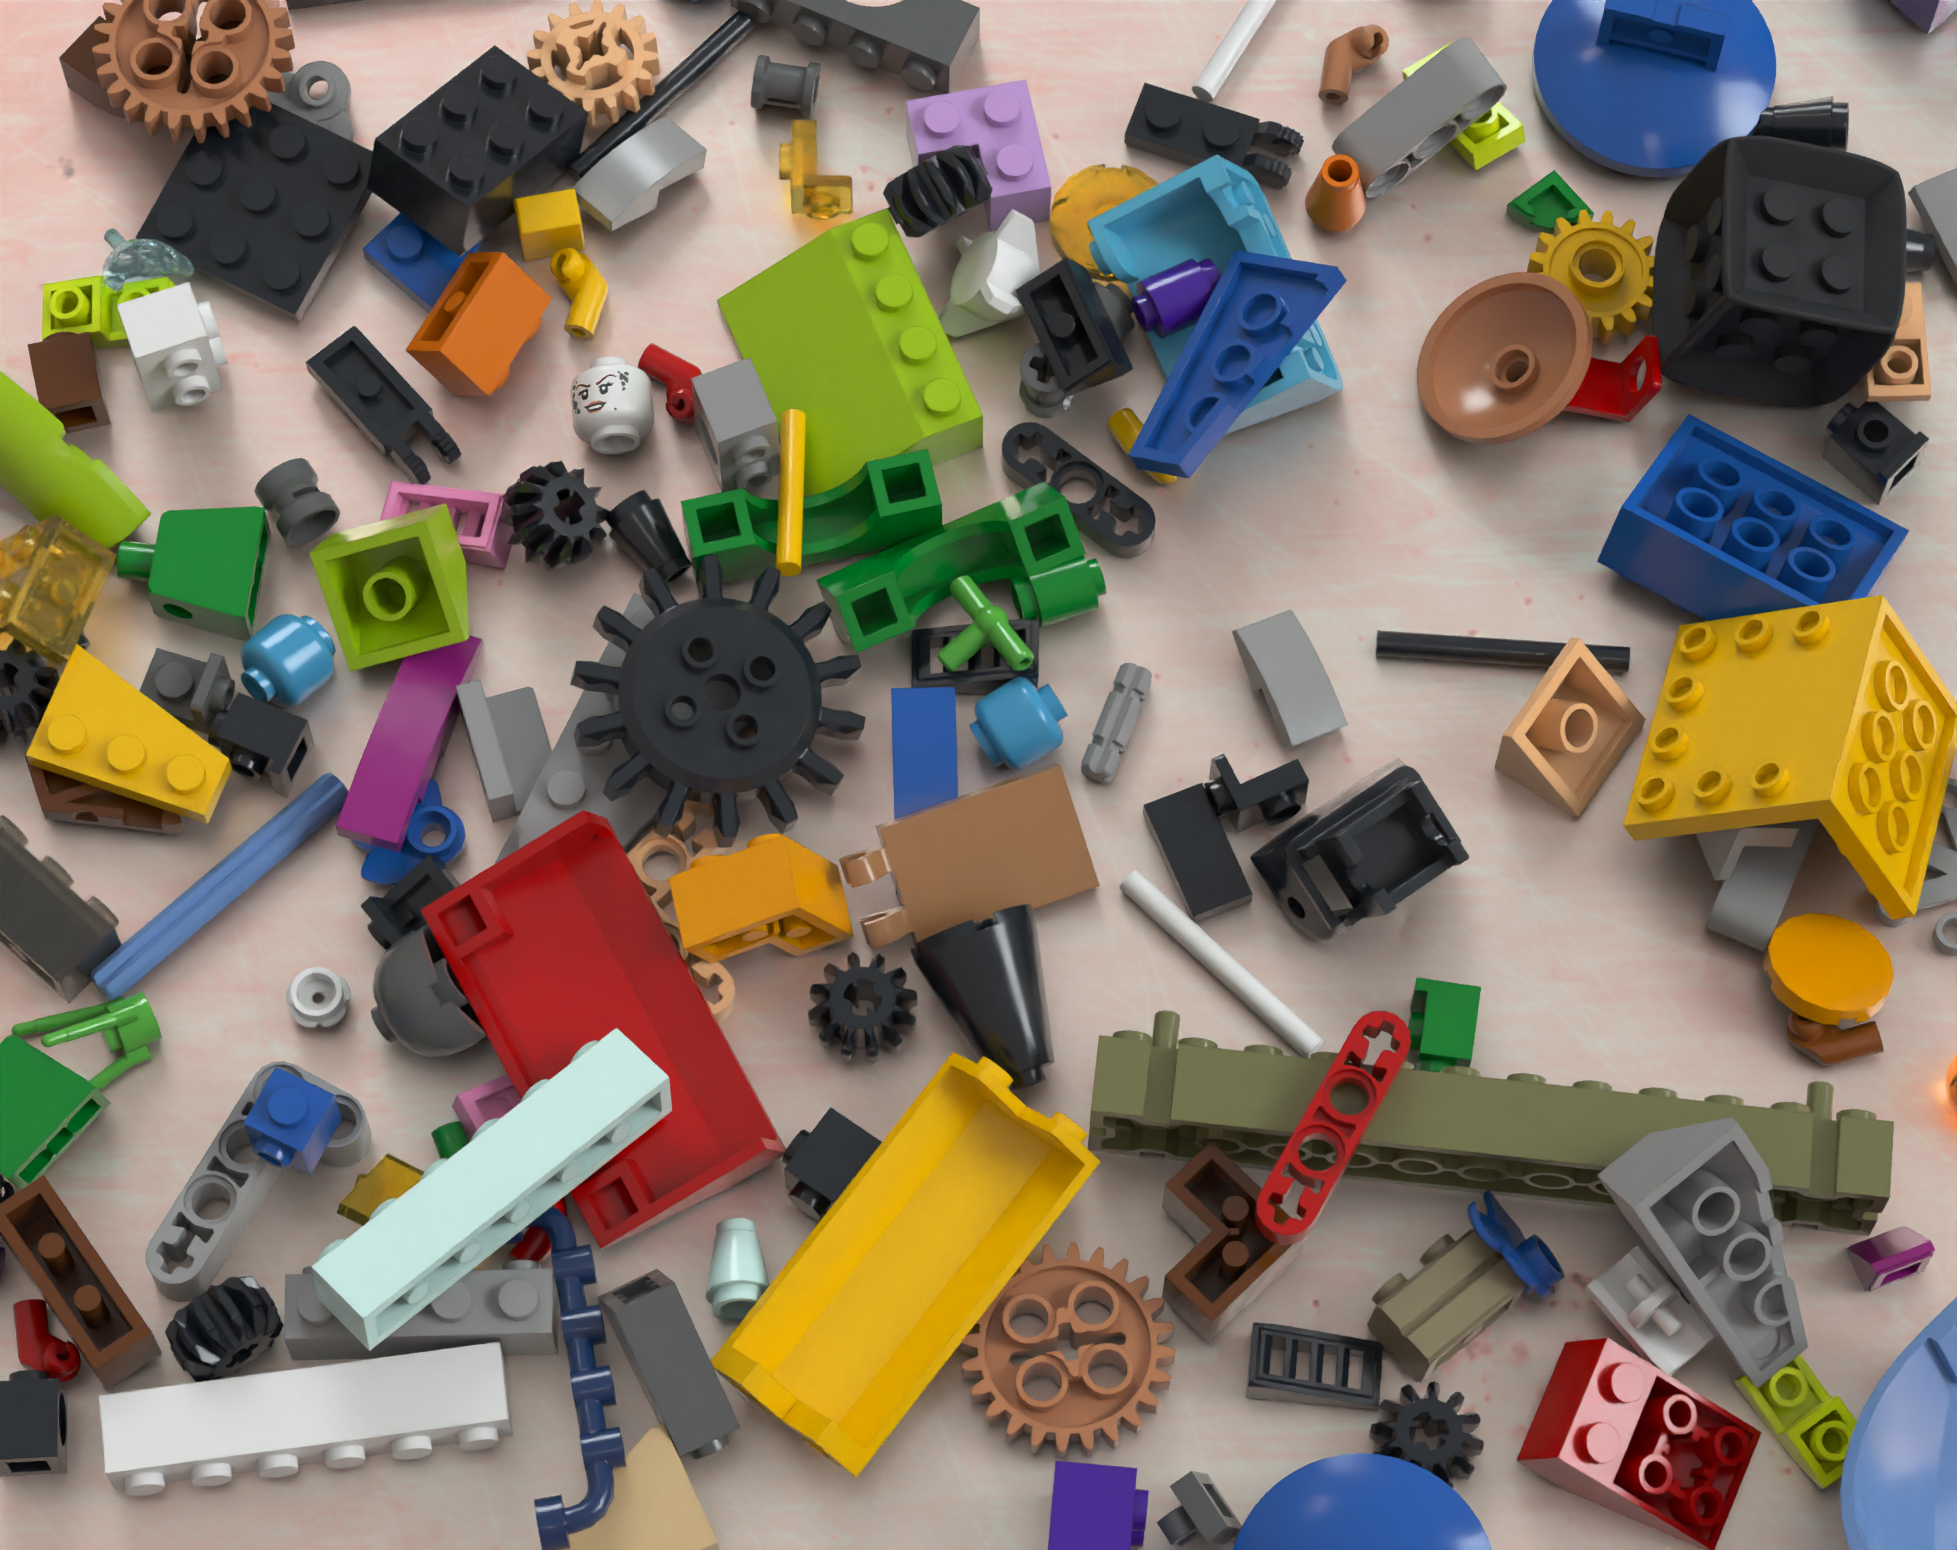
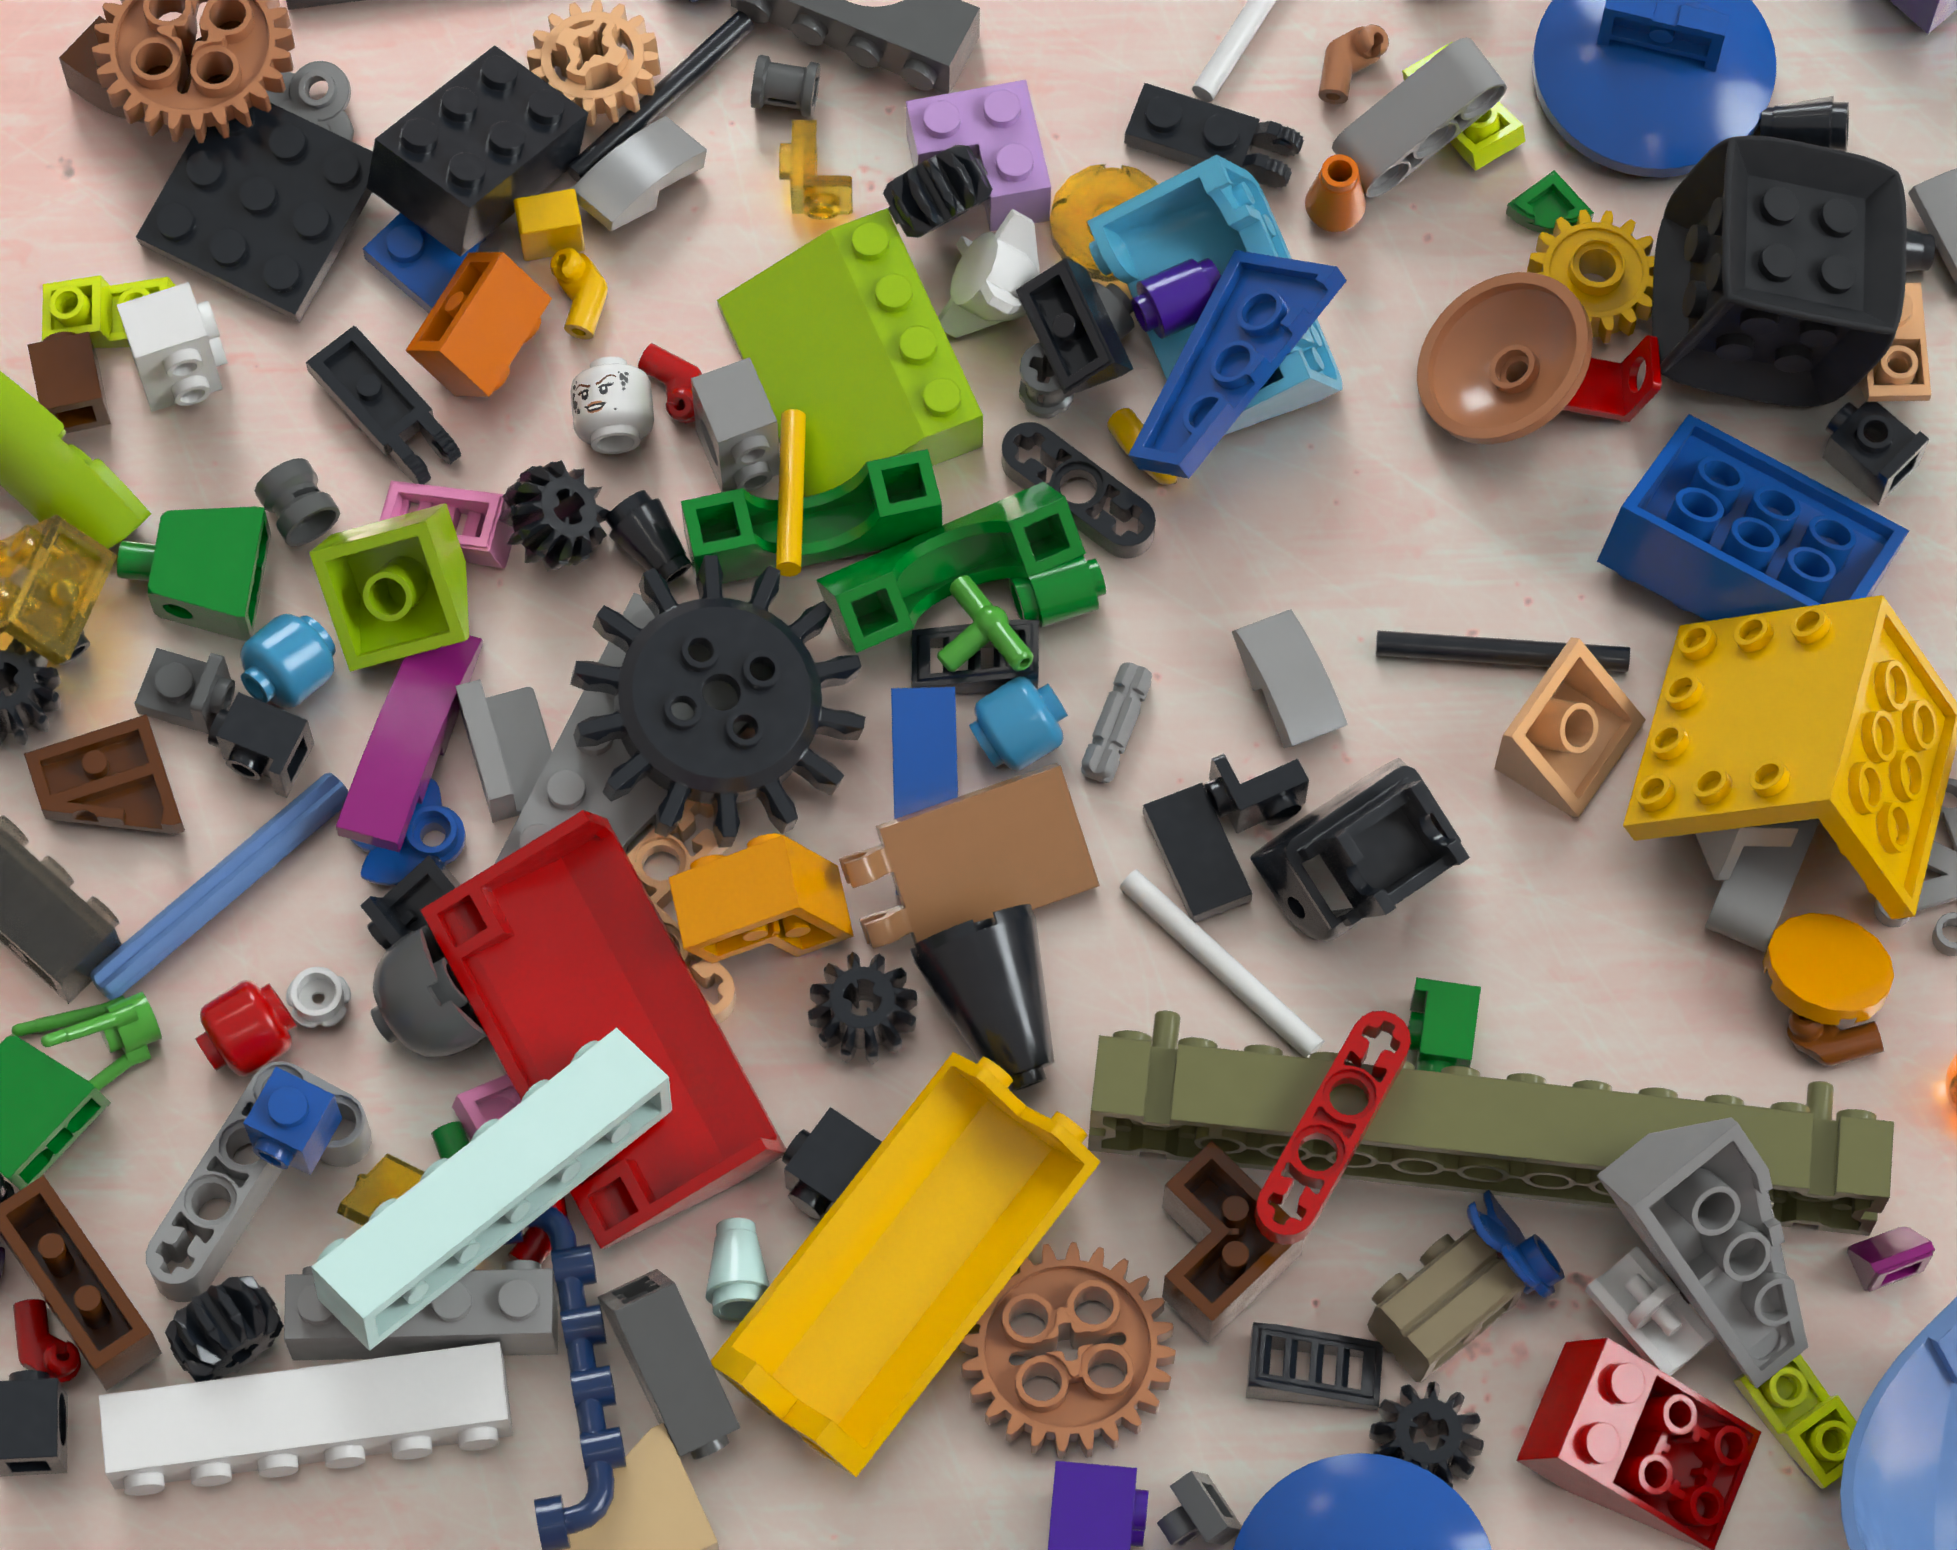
(126, 743): yellow wing -> none
(141, 259): clear light blue piece -> none
(245, 1028): none -> red head

